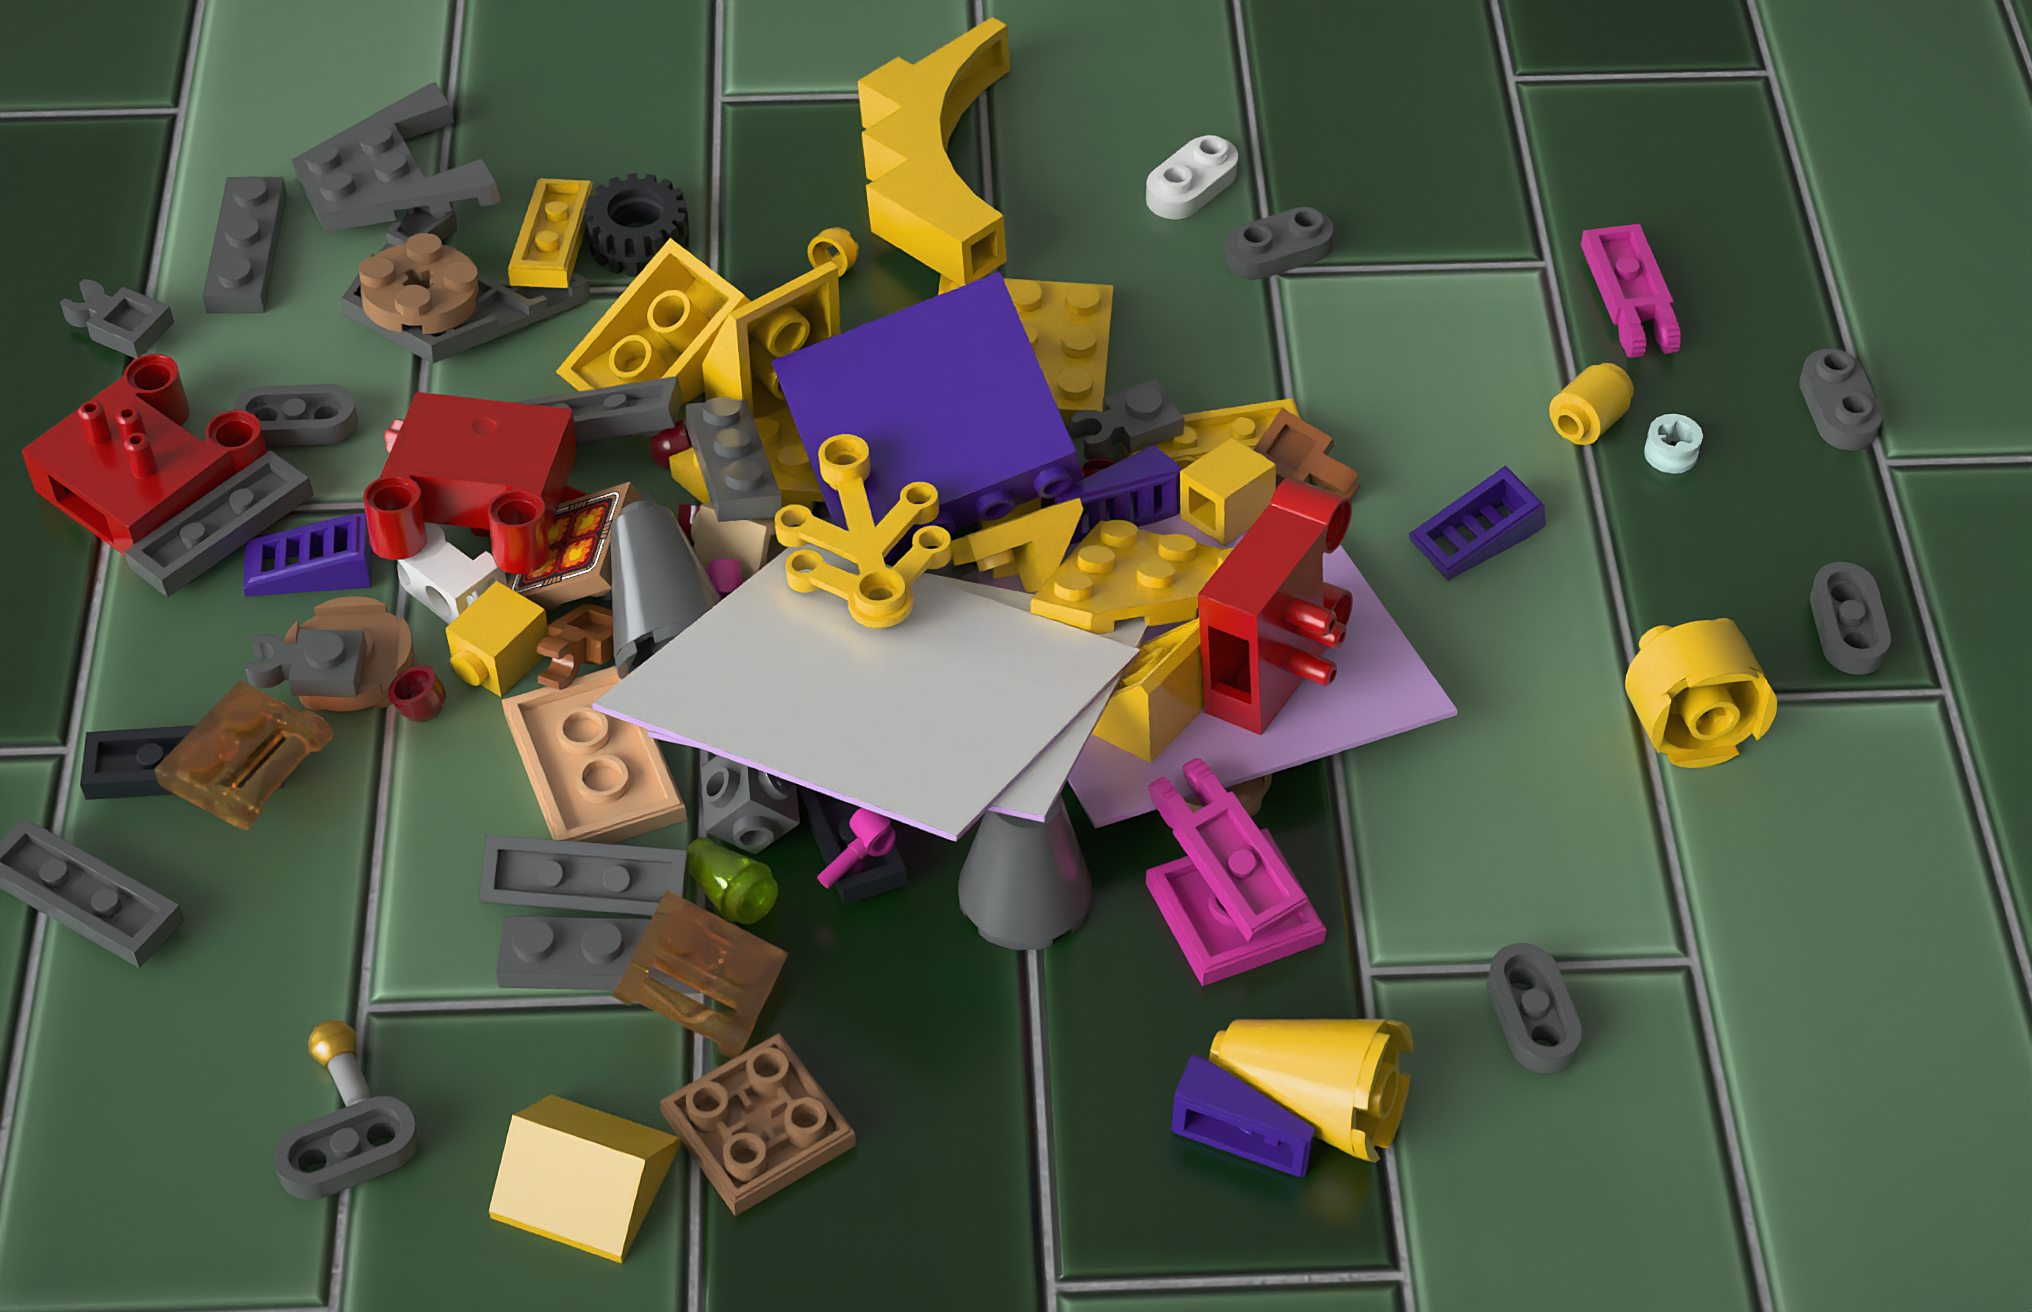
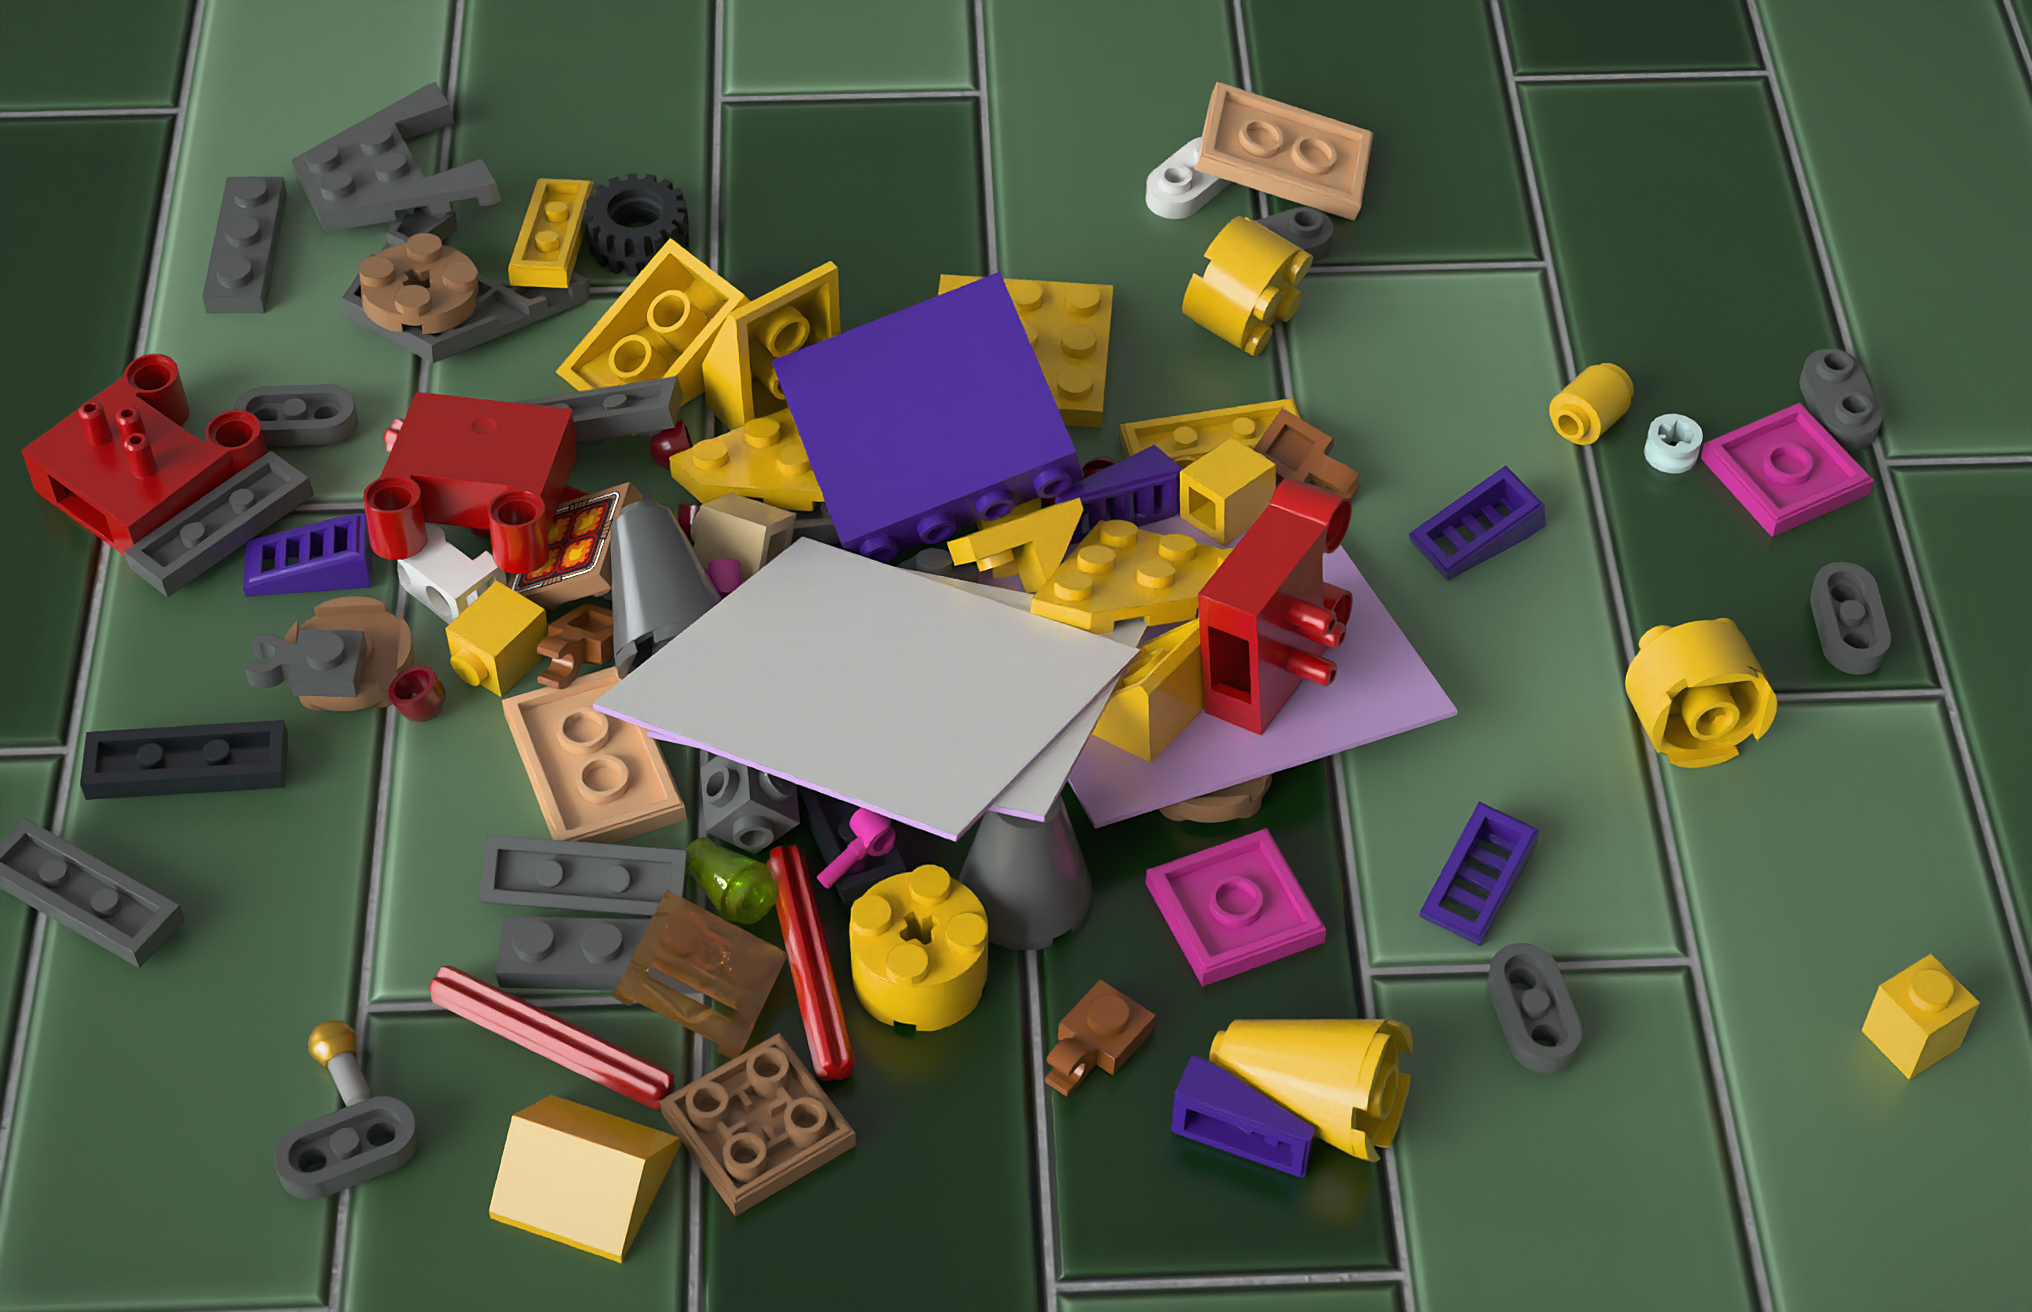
(122, 322): dark grey plate -> none
(231, 743): clear orange plate -> none
(552, 1037): none -> axle
(732, 460): dark grey plate -> none
(811, 965): none -> red axle
(842, 241): yellow hinge -> none
(878, 594): yellow plant -> none
(914, 189): yellow arch -> none
(919, 949): none -> yellow brick
(1100, 1032): none -> dark orange plate
(1132, 416): dark grey plate -> none
(1229, 851): dark pink hinge -> none
(1247, 284): none -> yellow brick
(1285, 151): none -> light nougat tile
(1500, 831): none -> dark purple slope
(1631, 287): dark pink hinge -> none
(1786, 469): none -> dark pink tile
(1920, 1016): none -> yellow brick

